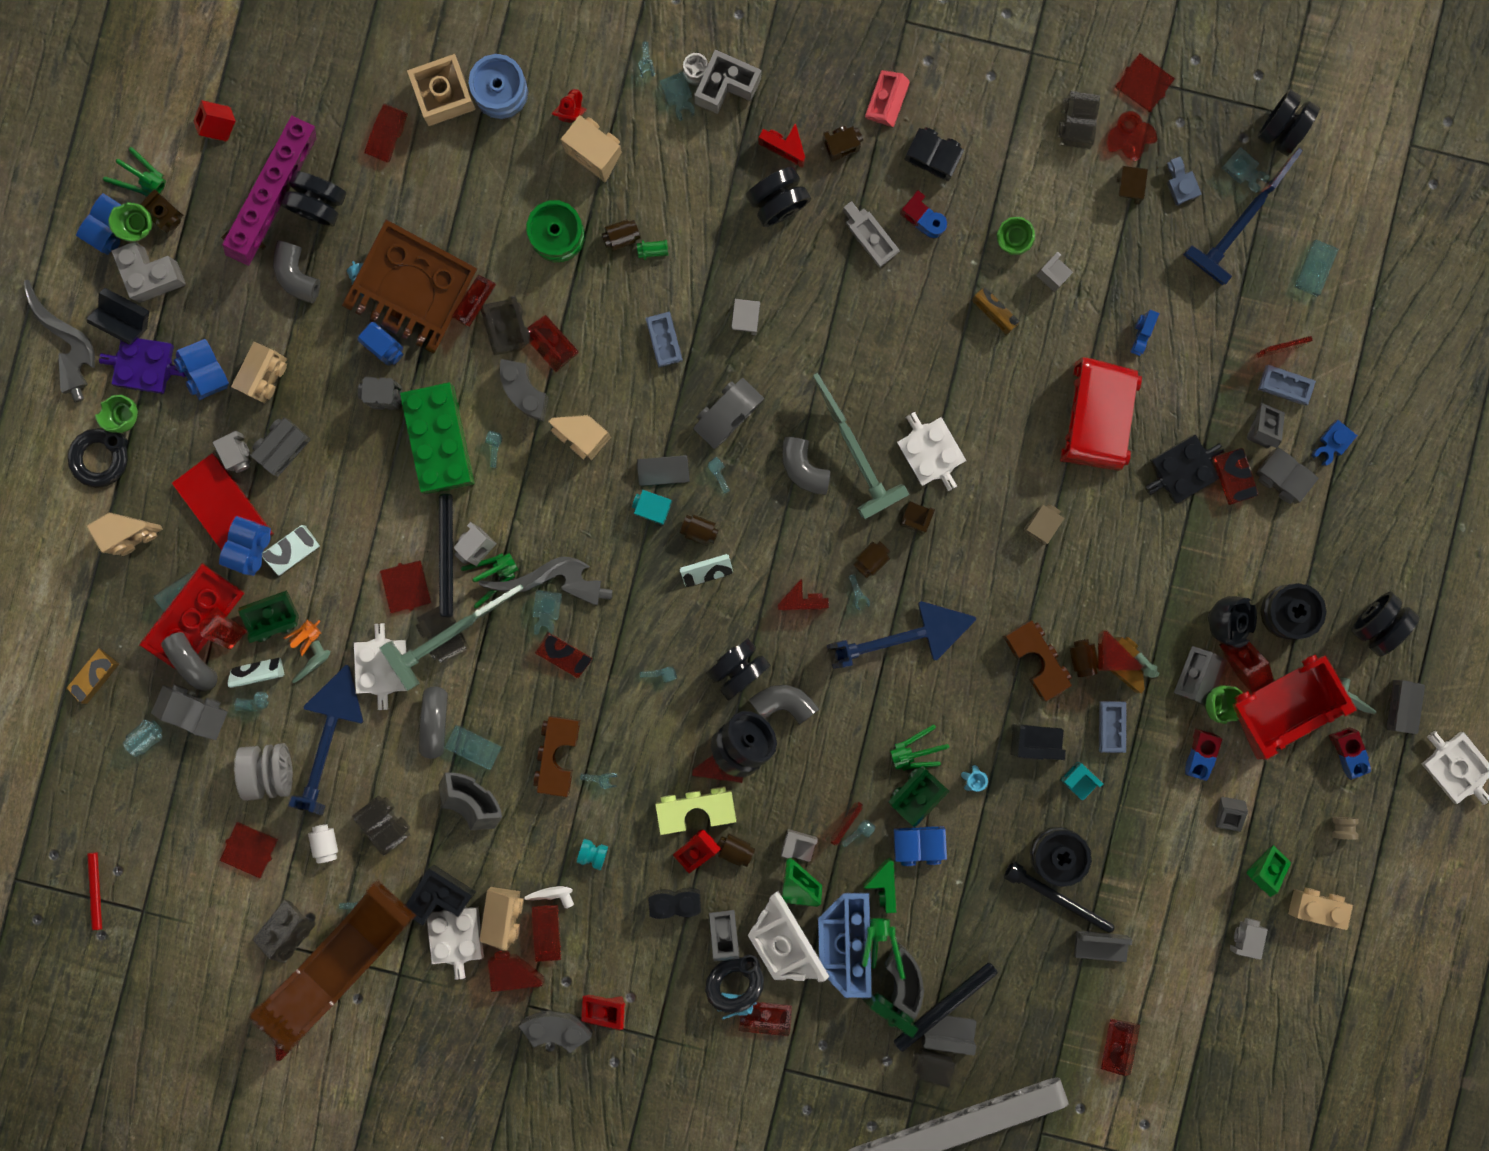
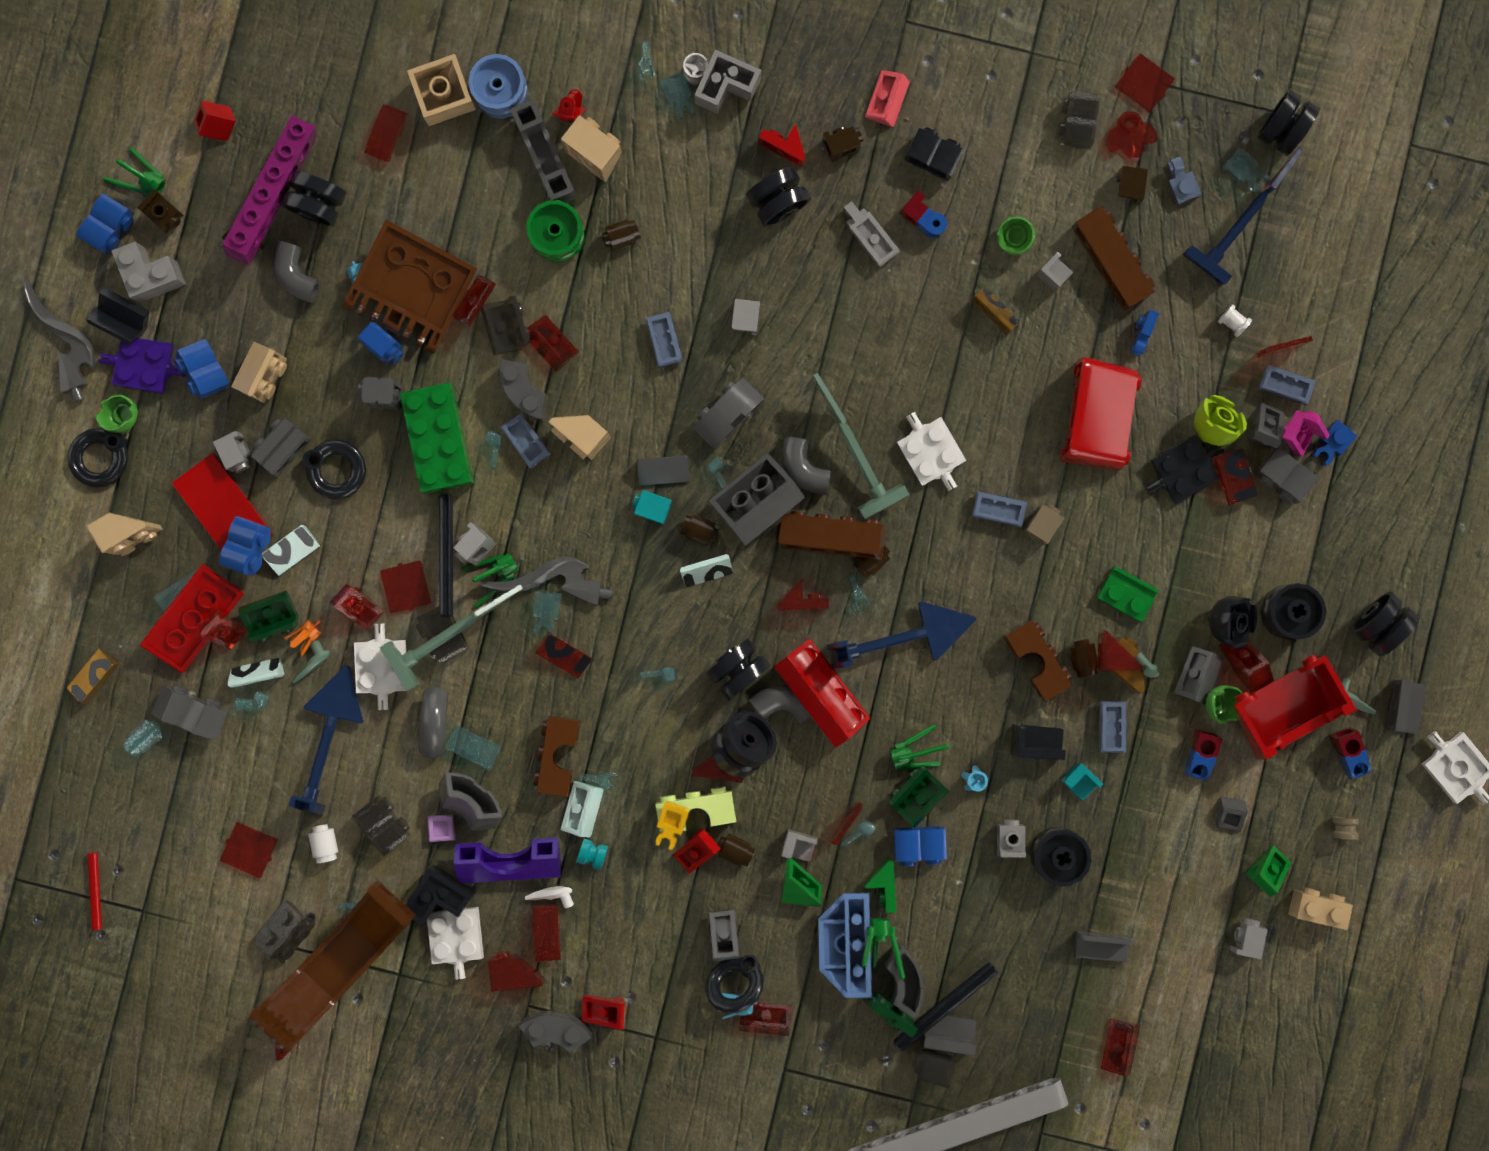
(130, 222): bright green hair -> none
(189, 663): dark grey cylinder -> none
(263, 772): light grey wheel -> none
(314, 475): none -> black piece
(357, 606): none -> clear red slope
(441, 828): none -> lavender tile
(478, 864): none -> dark purple arch
(500, 917): tan slope -> none
(525, 440): none -> sand blue plate
(543, 151): none -> dark grey arch
(582, 809): none -> light aqua slope
(652, 249): green pin -> none
(667, 903): black brick -> none
(672, 821): none -> yellow plate
(757, 499): none -> dark grey brick
(784, 945): white wing -> none
(822, 693): none -> red slope
(832, 535): none -> reddish brown brick
(917, 517): dark brown panel -> none
(999, 509): none -> sand blue plate
(1007, 849): none -> light grey brick
(1017, 874): black piece -> none
(1113, 258): none -> reddish brown brick
(1127, 594): none -> green plate
(1218, 421): none -> lime cylinder
(1234, 320): none -> white bush
(1301, 431): none -> dark pink bracket
(1316, 267): clear light blue plate -> none

